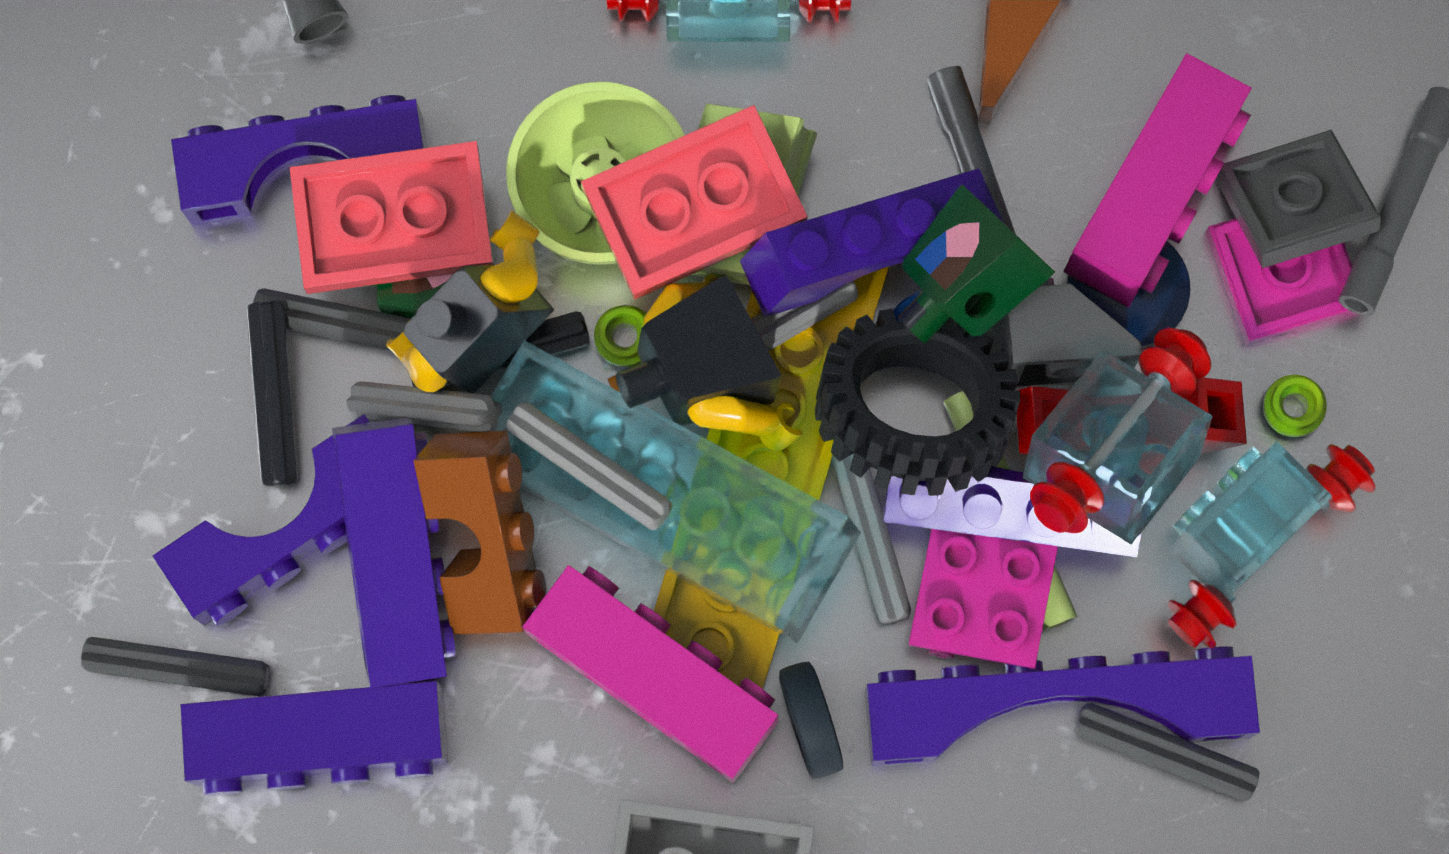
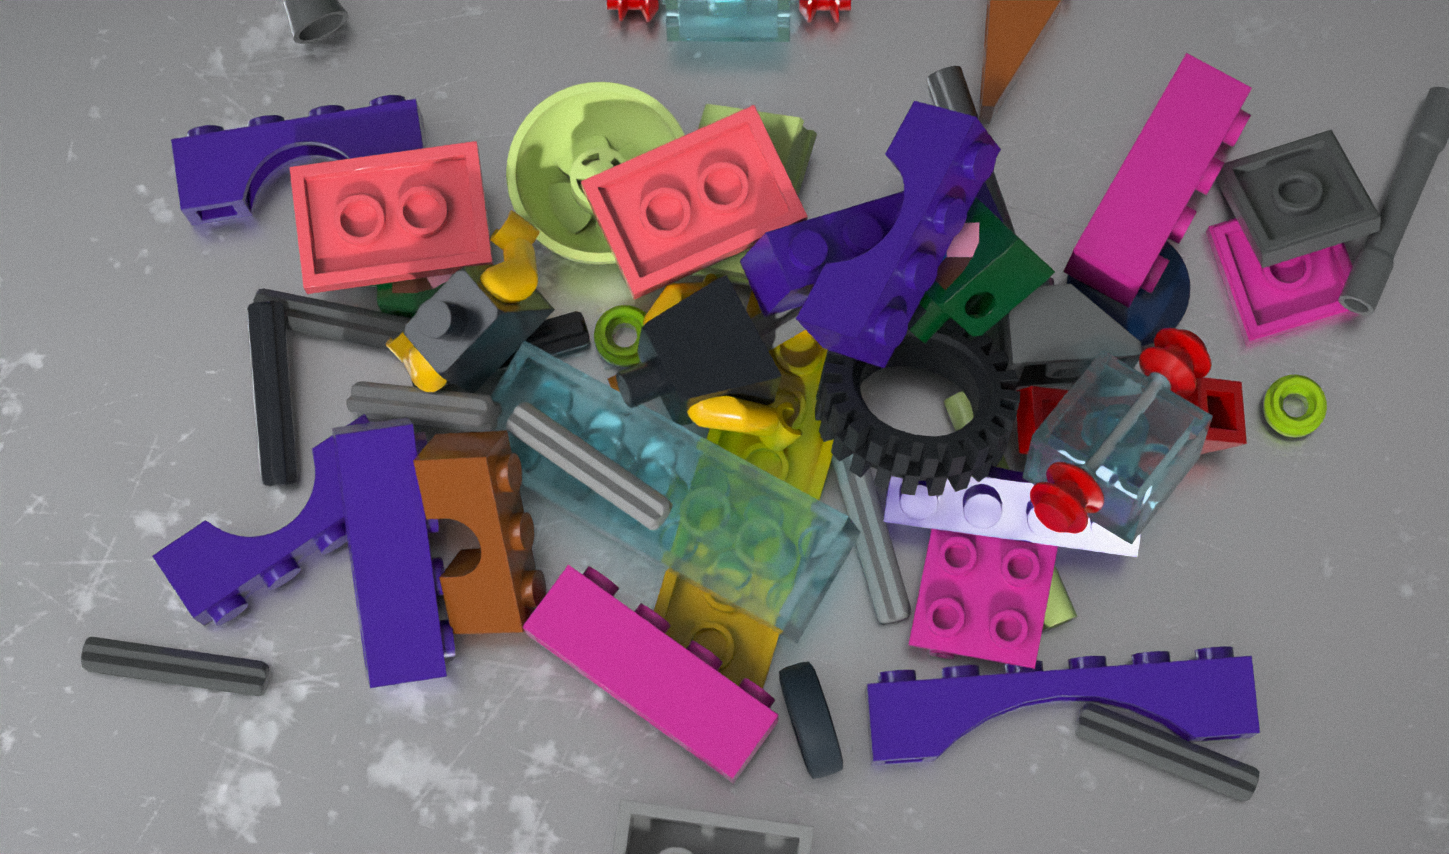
(314, 735): dark purple brick -> none
(867, 301): none -> dark purple arch
(1242, 528): clear light blue brick -> none

